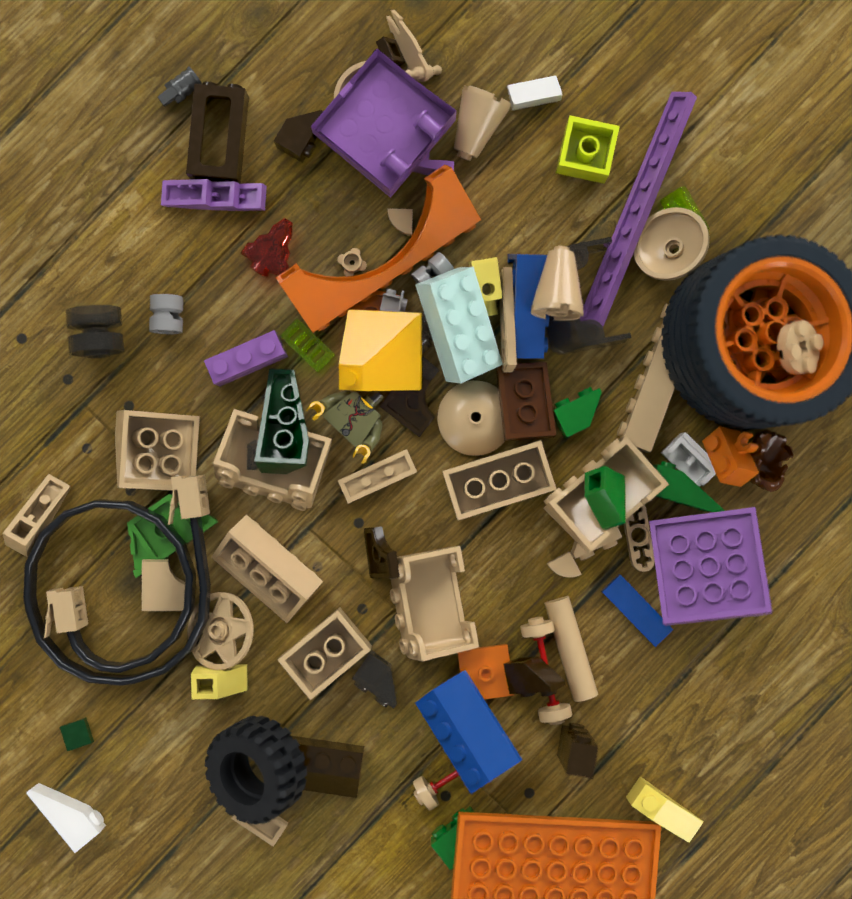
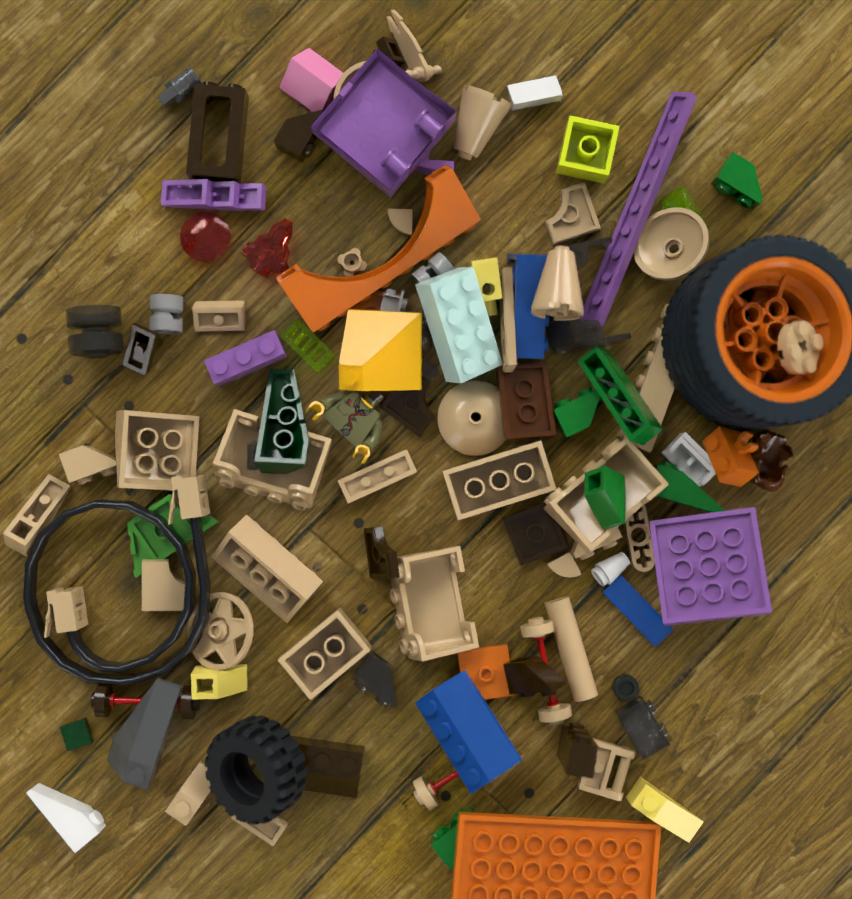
(85, 463): none -> tan slope
(104, 699): none -> dark brown axle
(141, 348): none -> dark brown slope
(142, 738): none -> dark grey wedge
(190, 795): none -> tan slope
(205, 236): none -> clear red dish
(219, 315): none -> tan slope
(310, 80): none -> bright pink slope
(534, 534): none -> dark brown tile
(575, 216): none -> tan tile
(603, 766): none -> tan plate
(609, 569): none -> white cone
(620, 395): none -> green brick
(625, 687): none -> pearl dark grey tile
(642, 727): none -> clear smoke brick
(739, 180): none -> green slope

